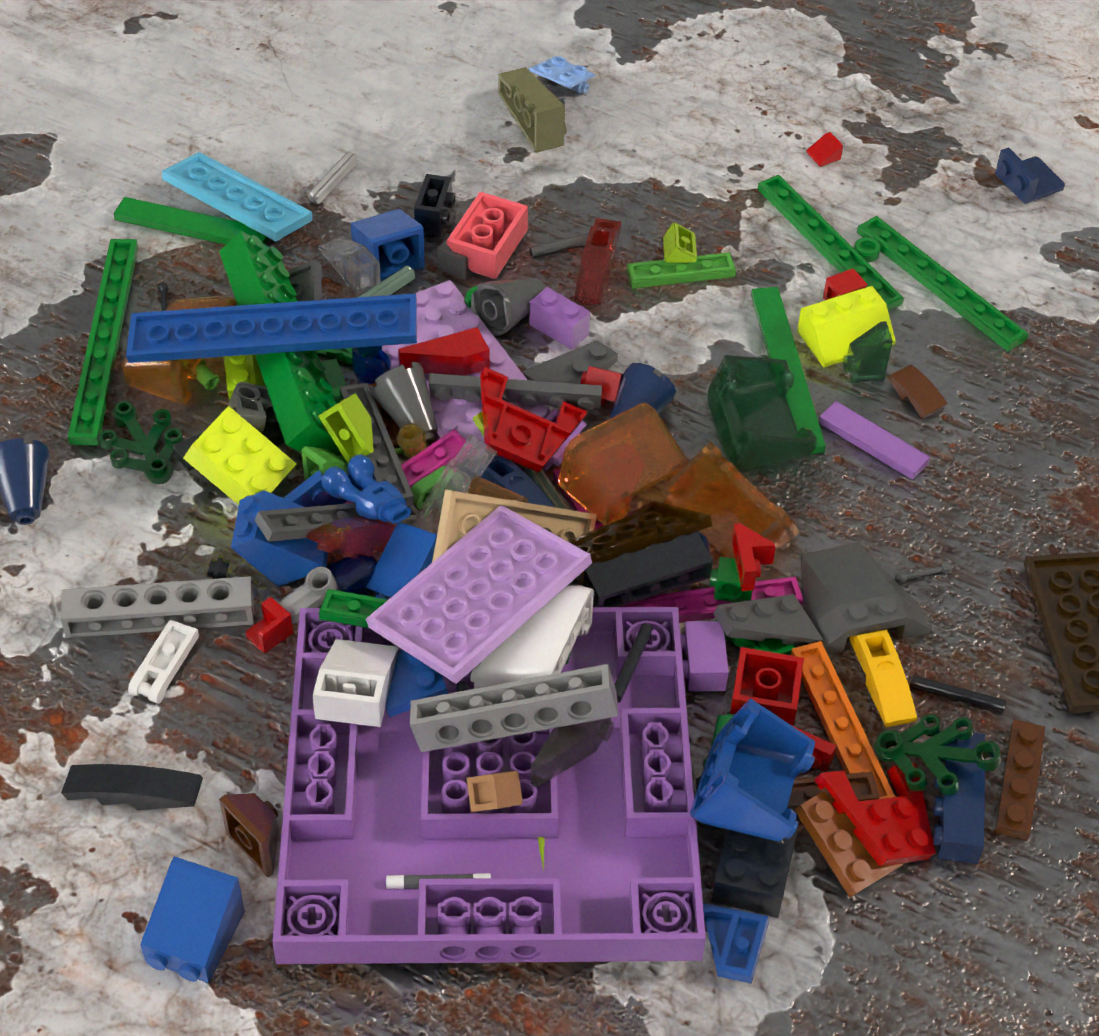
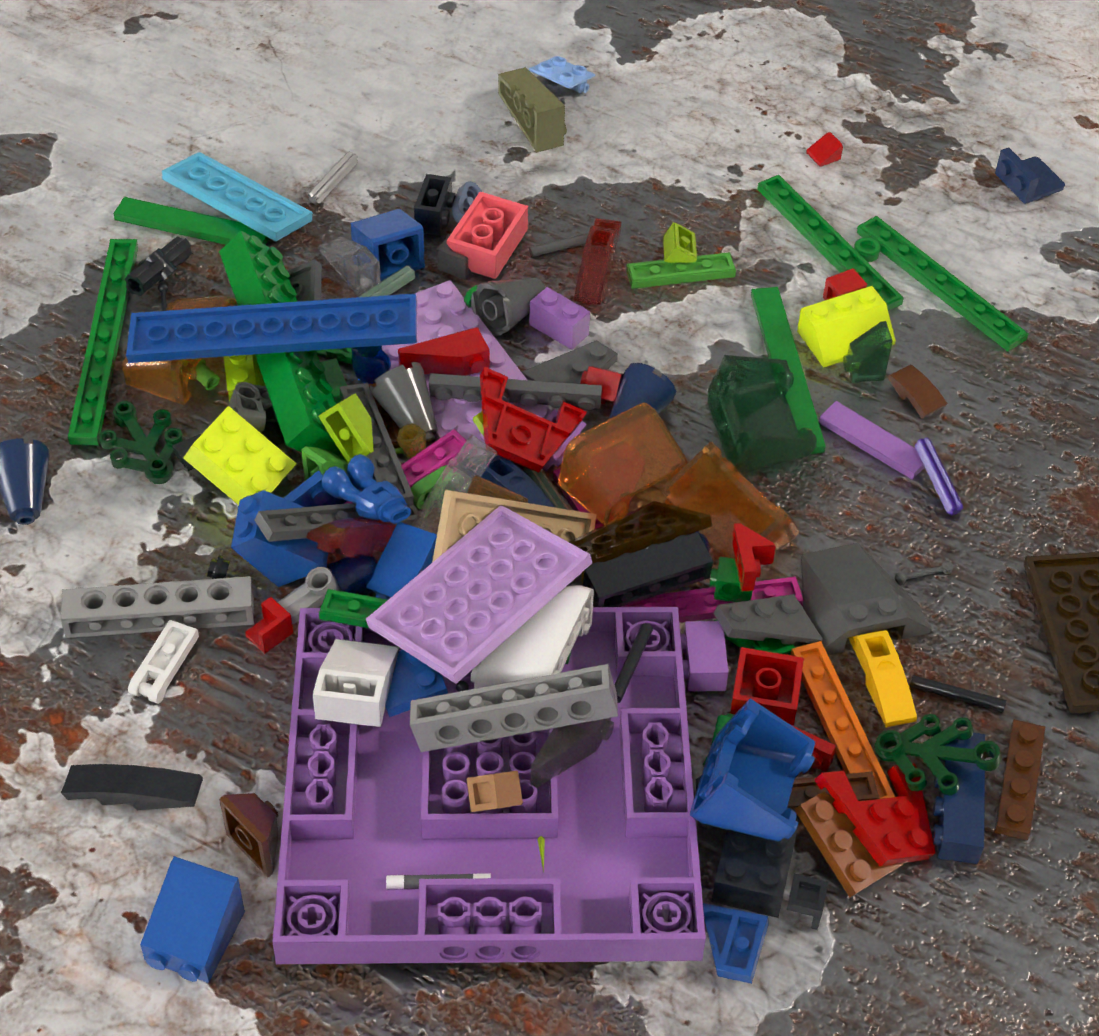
(158, 266): none -> black piece
(464, 198): none -> sand blue plate
(808, 897): none -> black panel
(939, 476): none -> axle

